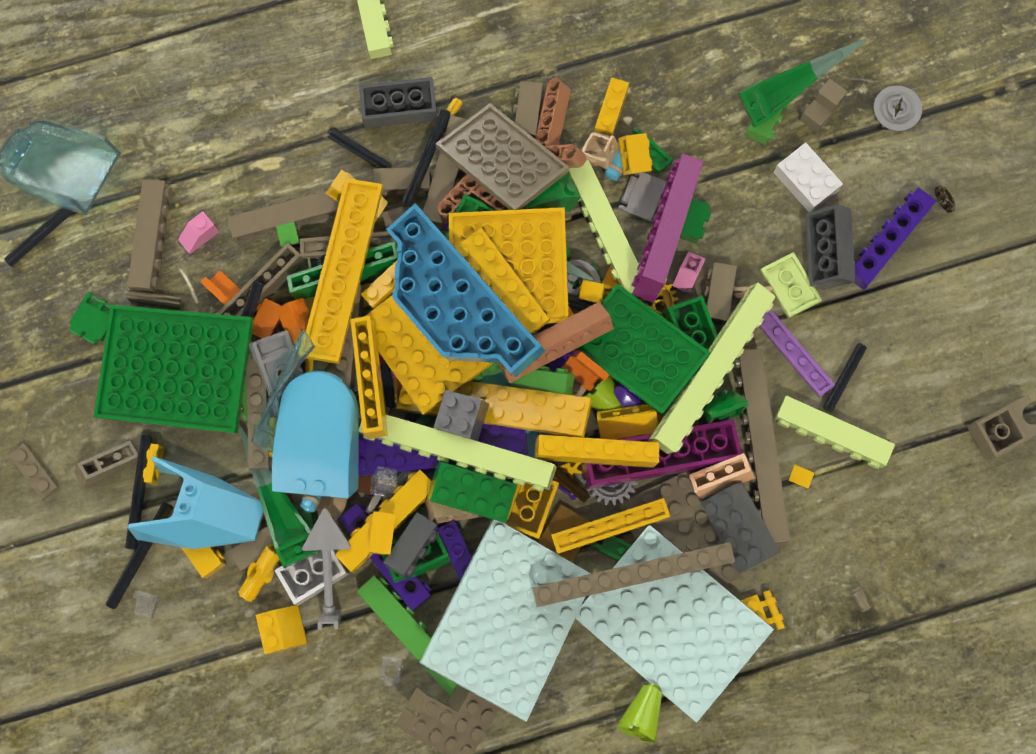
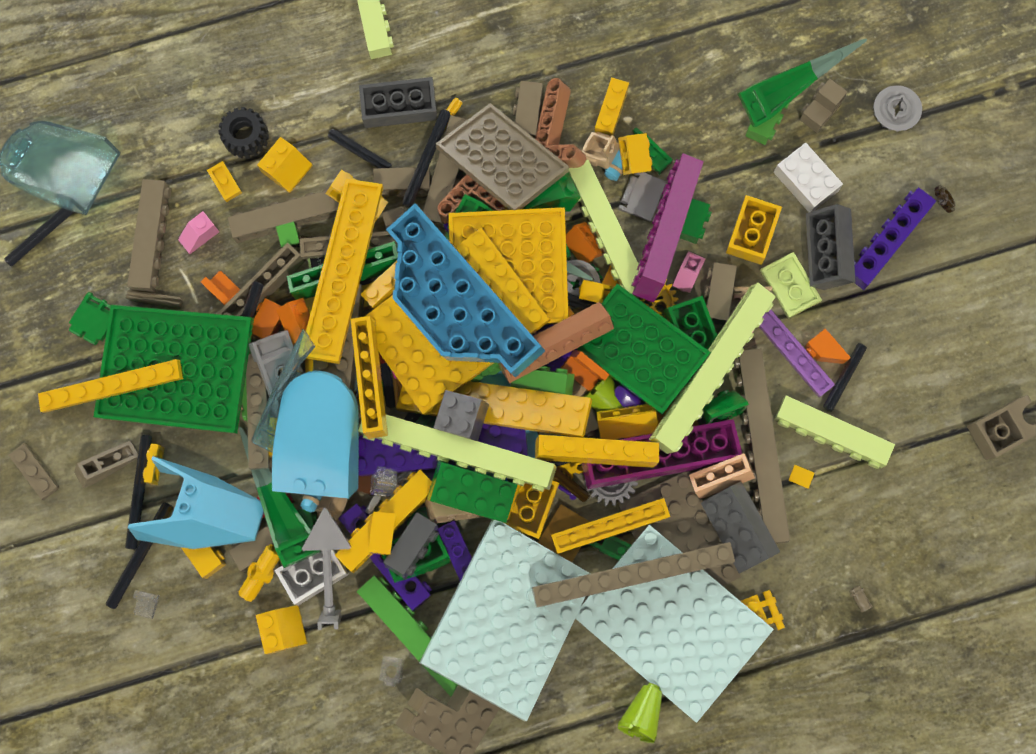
(110, 386): none -> yellow plate
(224, 181): none -> yellow plate
(238, 120): none -> black tyre
(284, 165): none -> yellow slope
(583, 243): none -> orange panel
(753, 230): none -> yellow brick
(826, 349): none -> orange slope

